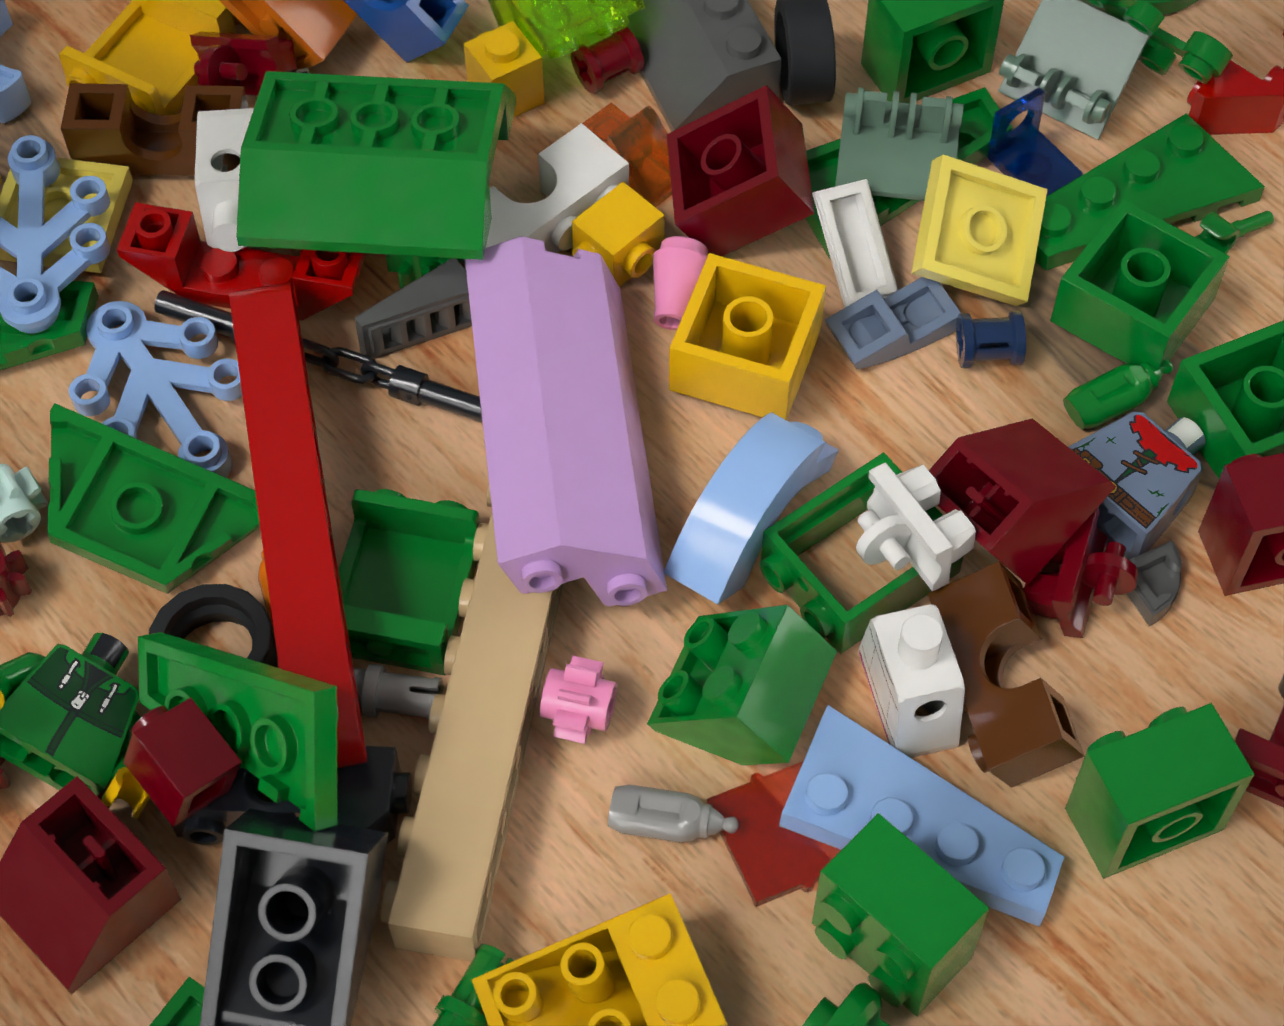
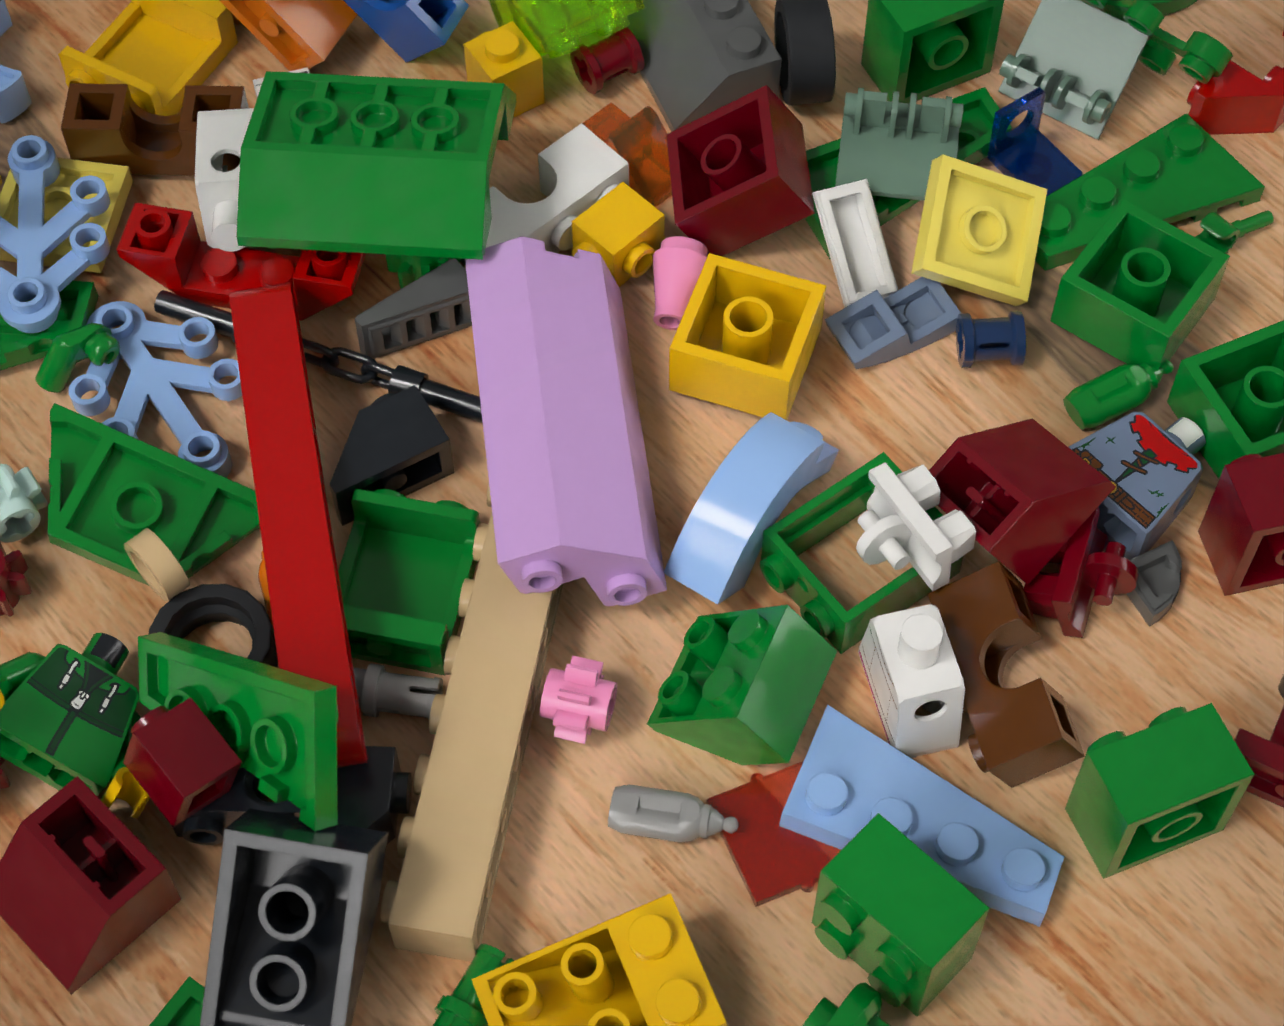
(67, 349): none -> green arm
(156, 564): none -> tan piece
(240, 59): dark red hips -> none
(393, 448): none -> black slope

